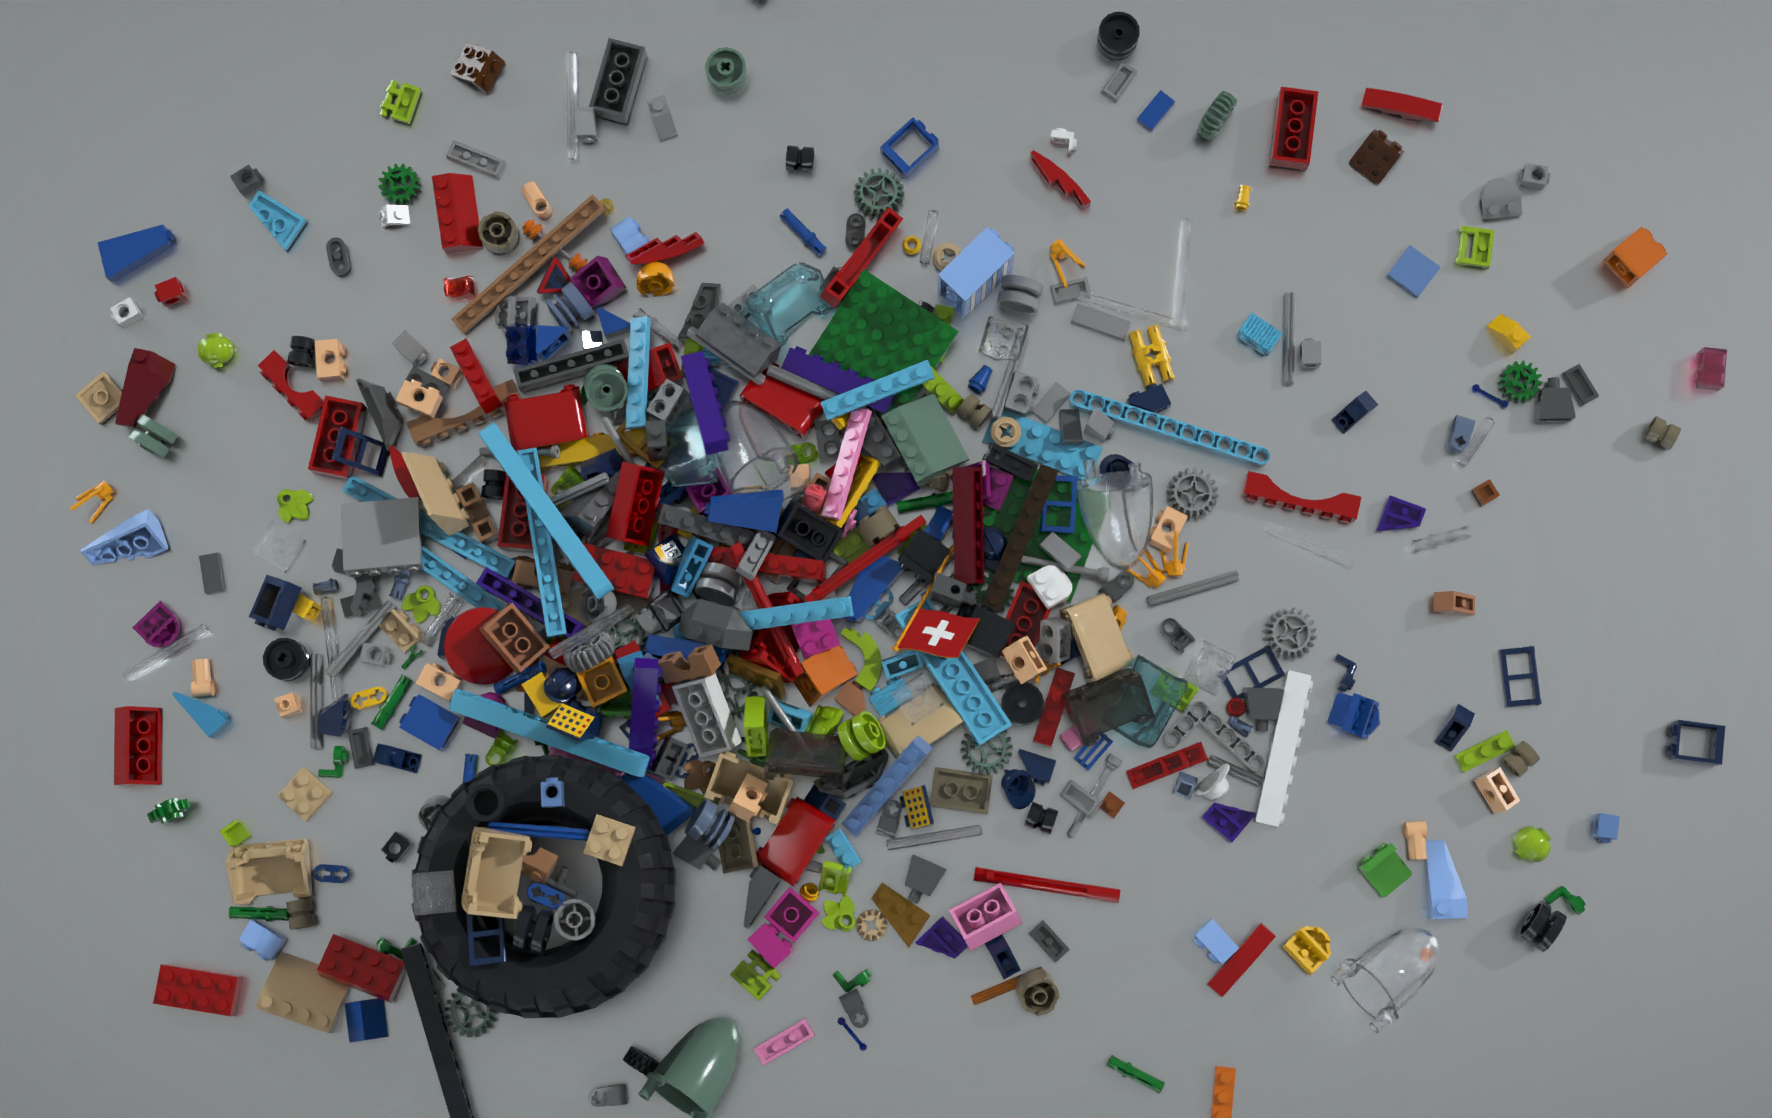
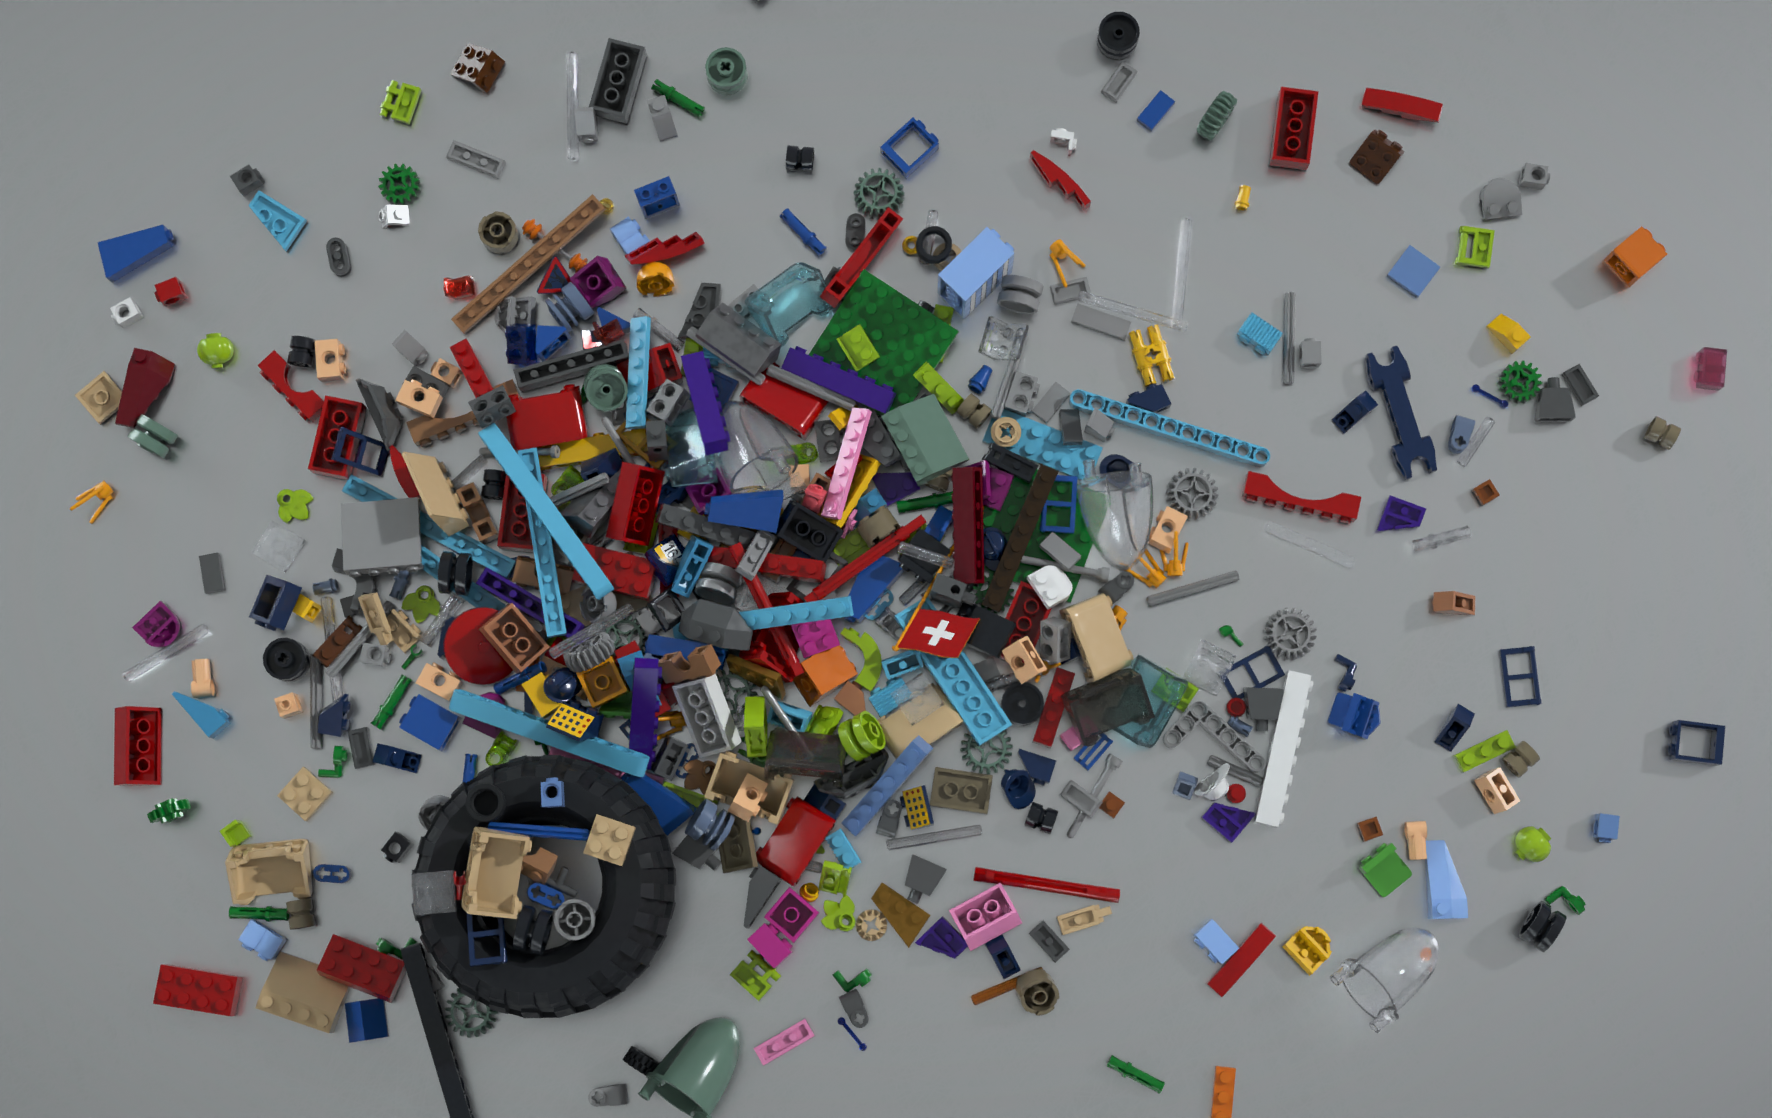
(131, 538): light blue wedge -> none
(337, 642): none -> reddish brown plate
(367, 694): yellow beam -> none
(376, 617): none -> tan hinge
(455, 573): none -> black wheel
(456, 212): red slope -> none
(459, 882): none -> red hand
(492, 406): none -> dark grey brick
(536, 200): light nougat piece -> none
(608, 332): none -> clear red bracket
(655, 194): none -> blue window
(678, 98): none -> green pin
(739, 717): none -> clear plate
(858, 347): none -> lime plate
(877, 390): medium azure plate -> none
(925, 555): none -> clear axle
(938, 231): none -> black tyre
(1082, 918): none -> tan hinge
(1167, 765): red slope -> none
(1176, 635): dark grey piece -> none
(1227, 630): none -> green hand
(1236, 793): none -> red plate
(1370, 829): none -> dark orange plate
(1411, 444): none -> dark blue piece

